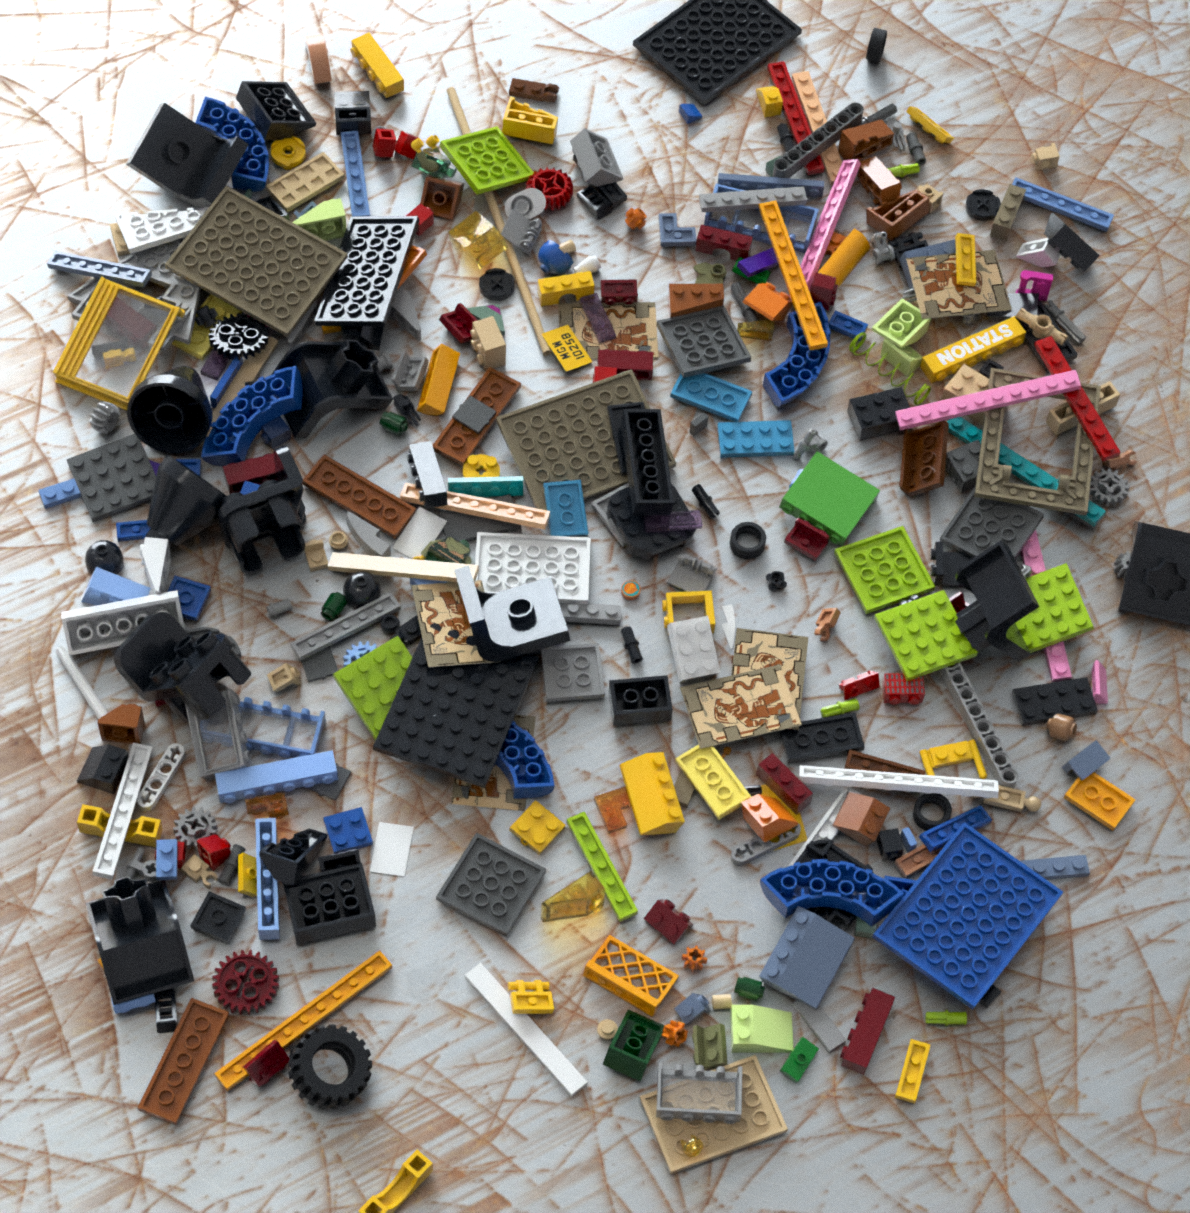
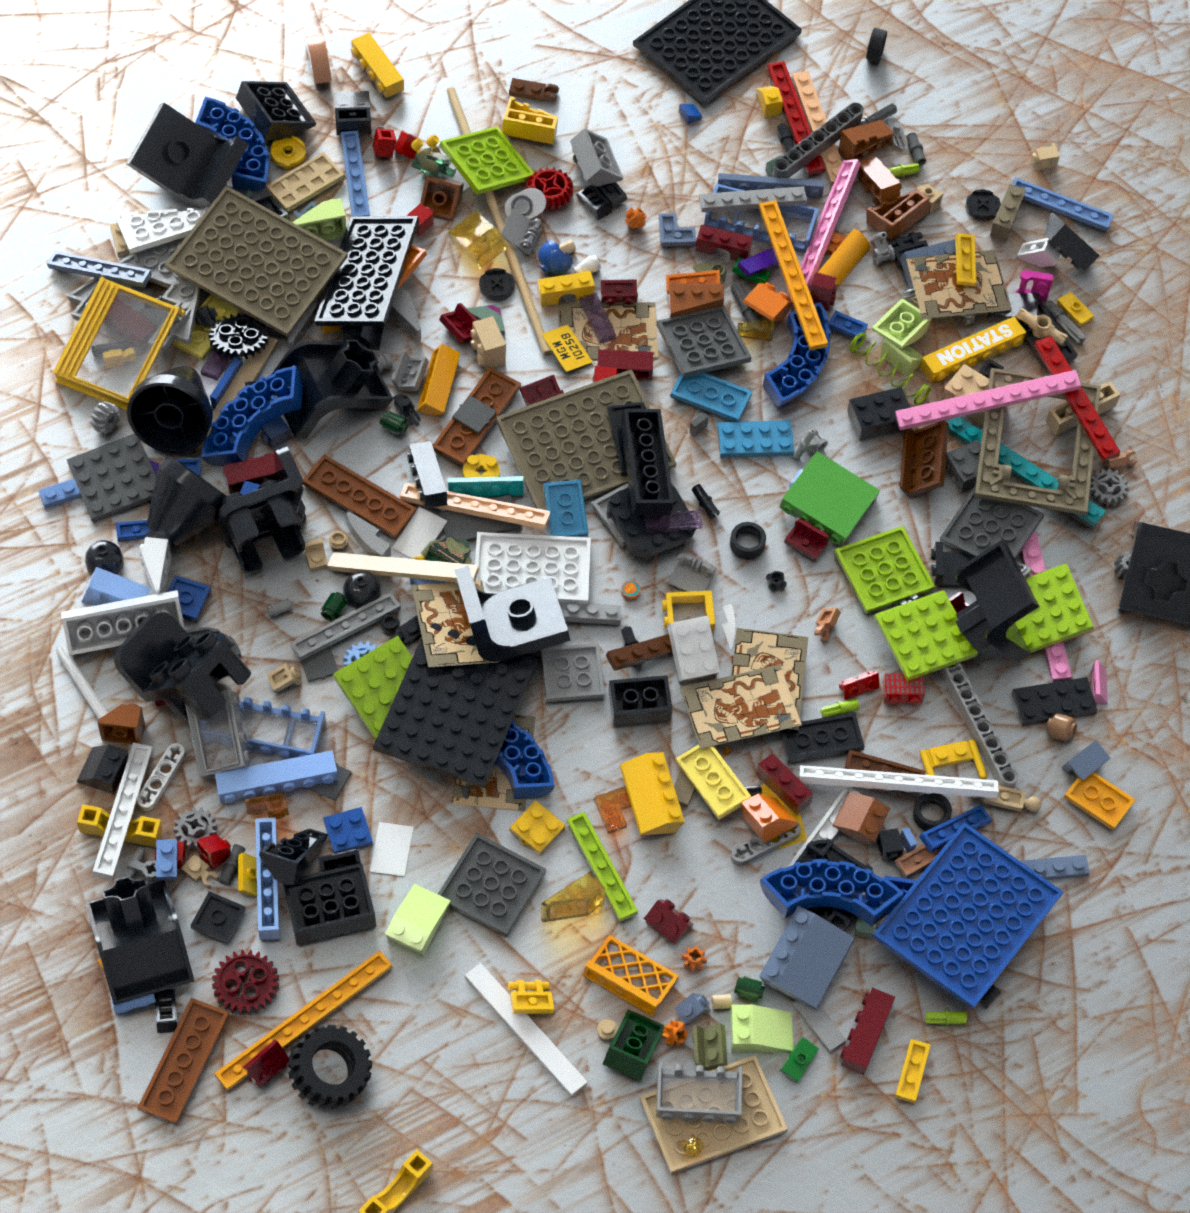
(417, 919): none -> yellowish green slope
(540, 390): none -> dark red bracket
(640, 652): none -> reddish brown plate
(702, 277): none -> orange plate
(929, 125): yellow plate -> none
(1075, 309): none -> yellow plate

